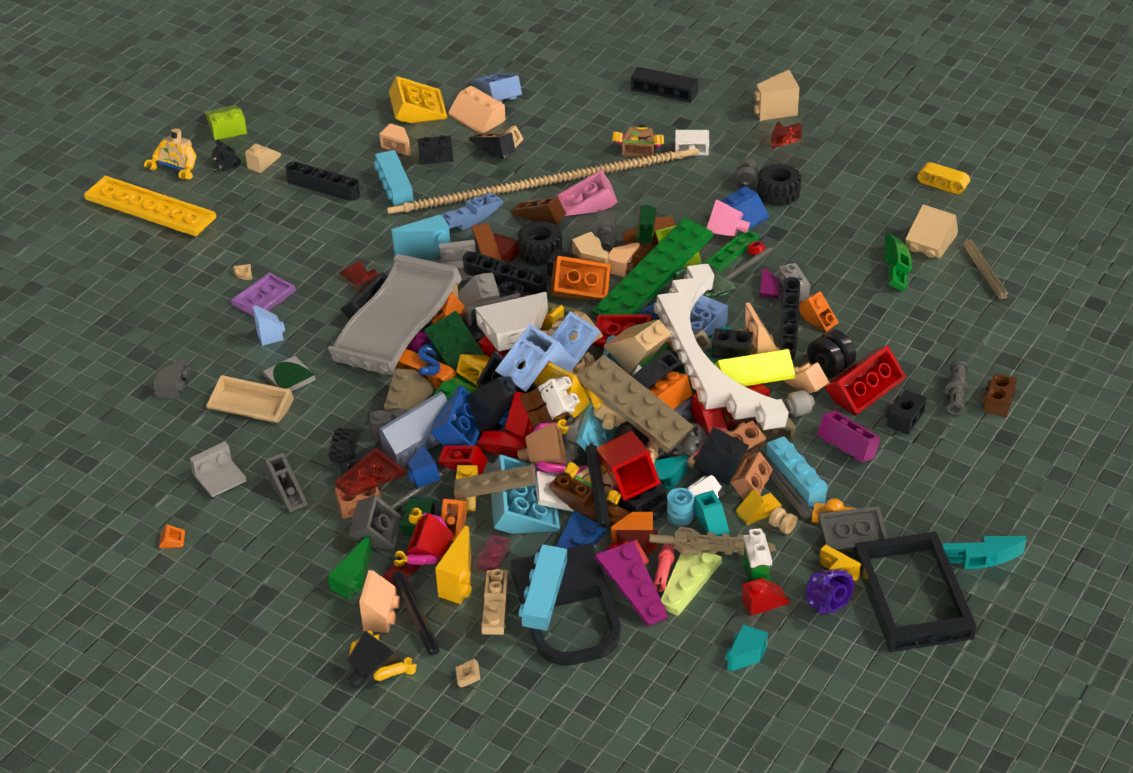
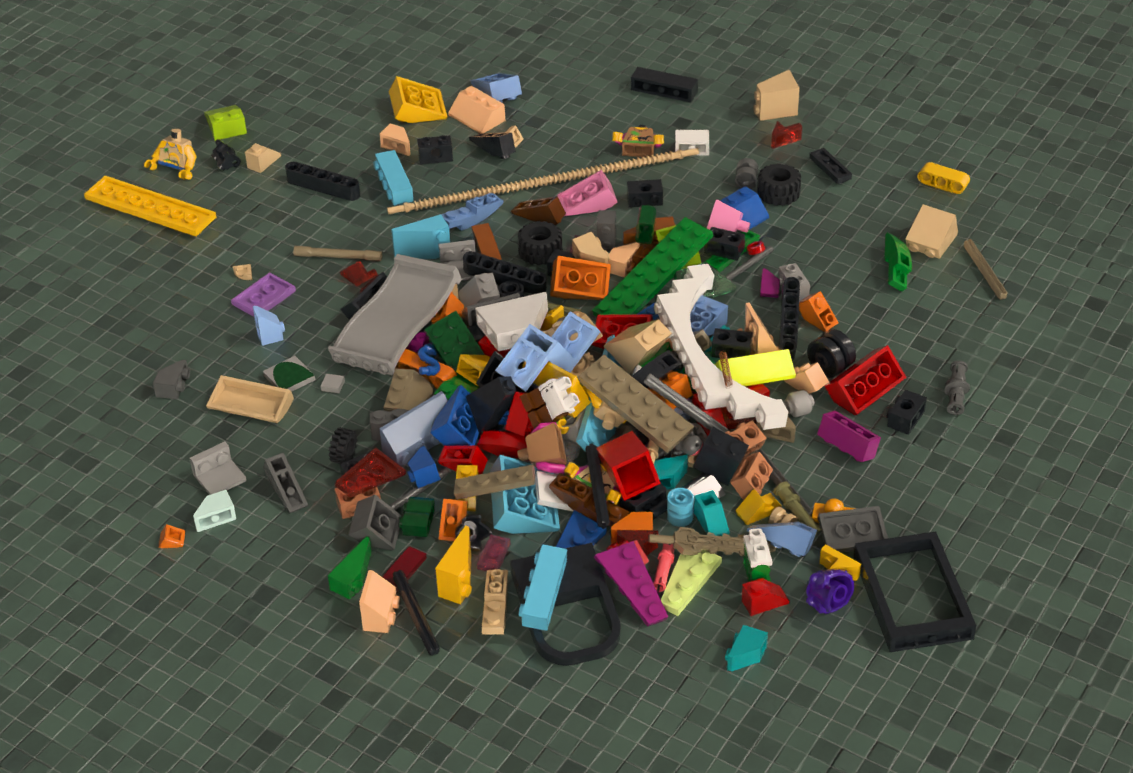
(214, 511): none -> light aqua slope
(307, 251): none -> dark tan piece
(332, 383): none -> light grey tile
(375, 660): black torso -> none
(428, 542): red torso -> none
(467, 673): tan tile -> none
(477, 530): none -> black piece
(507, 247): clear red slope -> none
(645, 193): none -> black brick
(682, 403): none -> dark grey axle
(725, 244): none -> black brick
(725, 373): none -> dark orange piece
(790, 535): none -> medium blue slope
(792, 502): none -> olive pin
(797, 471): medium azure brick -> none
(830, 165): none -> black plate
(990, 552): teal slope -> none
(999, 394): reddish brown brick -> none

